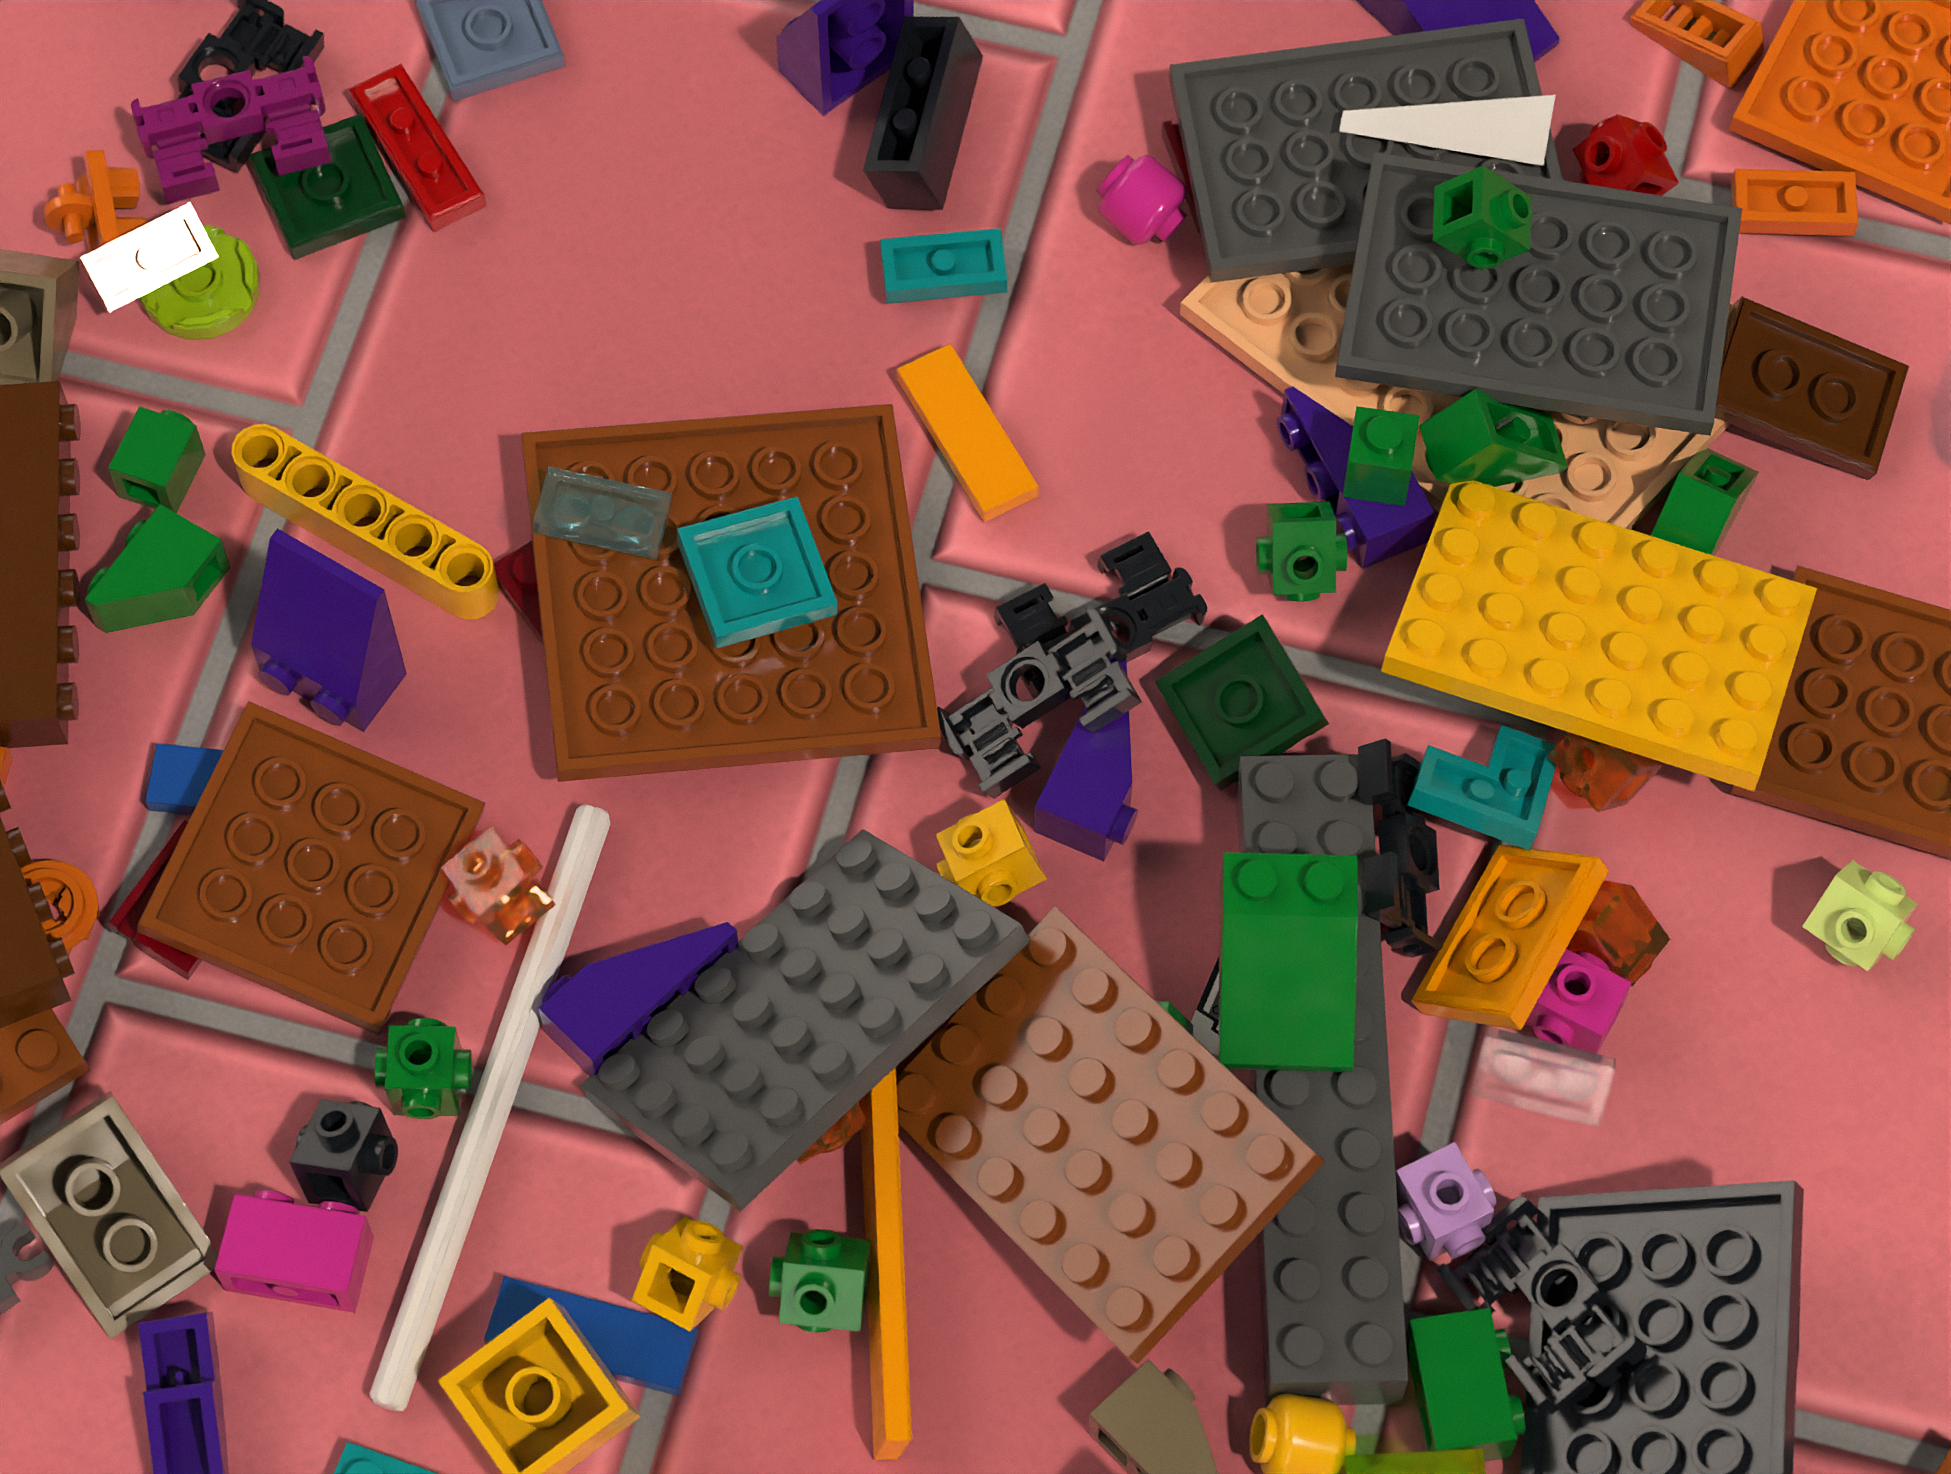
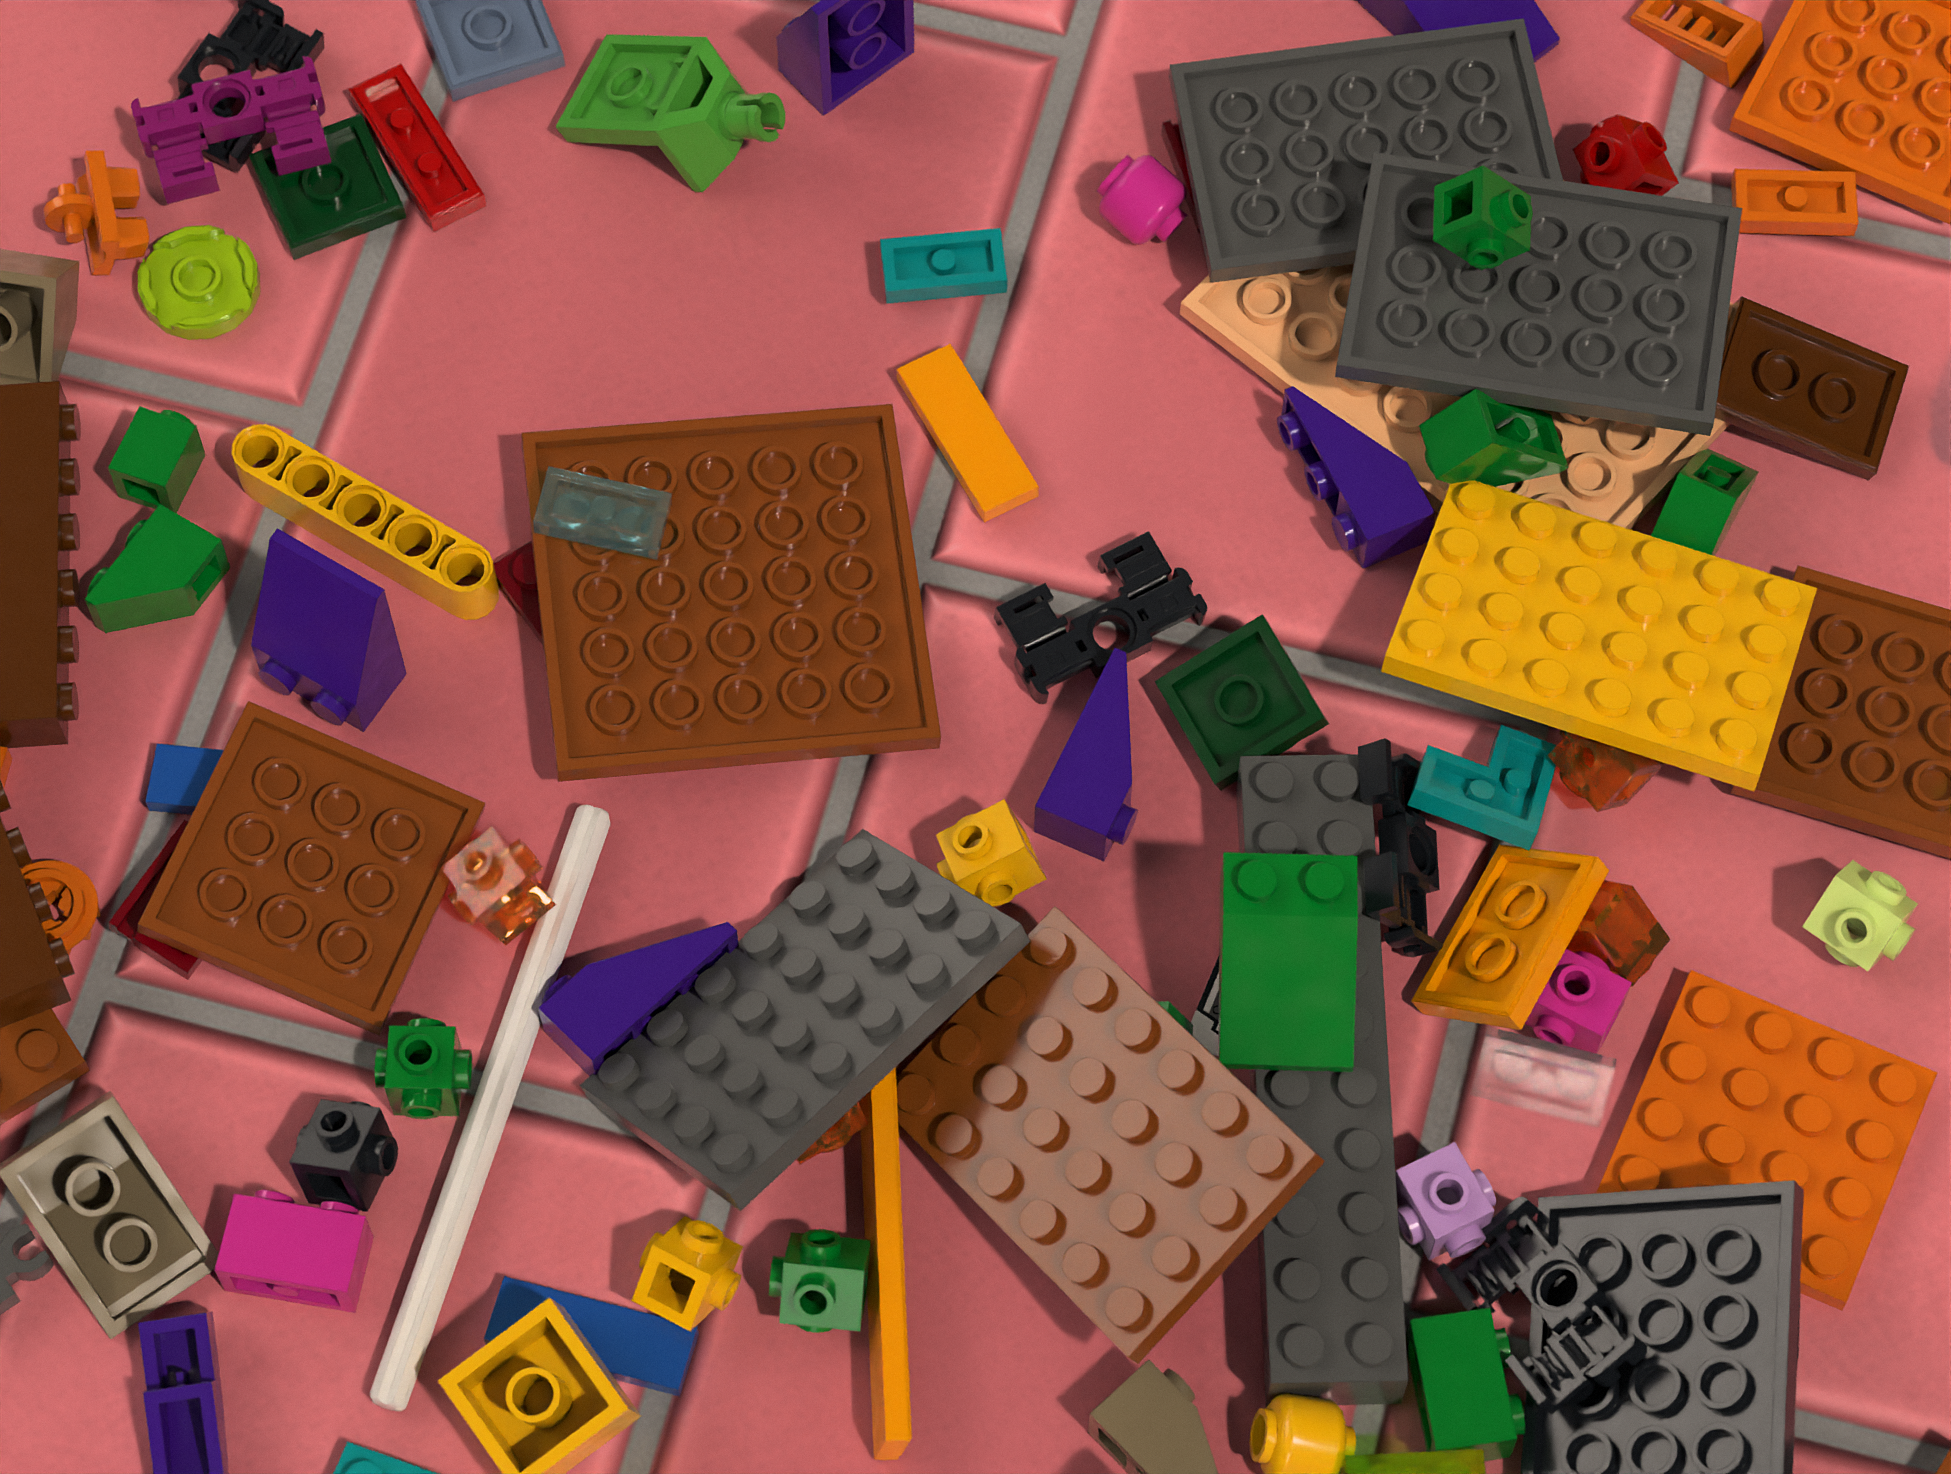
(148, 257): plate -> none
(670, 97): none -> bright green plate
(757, 572): teal plate -> none
(923, 113): black brick -> none
(988, 718): black piece -> none
(1301, 550): green brick -> none
(1380, 456): green brick -> none
(1491, 128): white sticker -> none
(1774, 1098): none -> orange plate

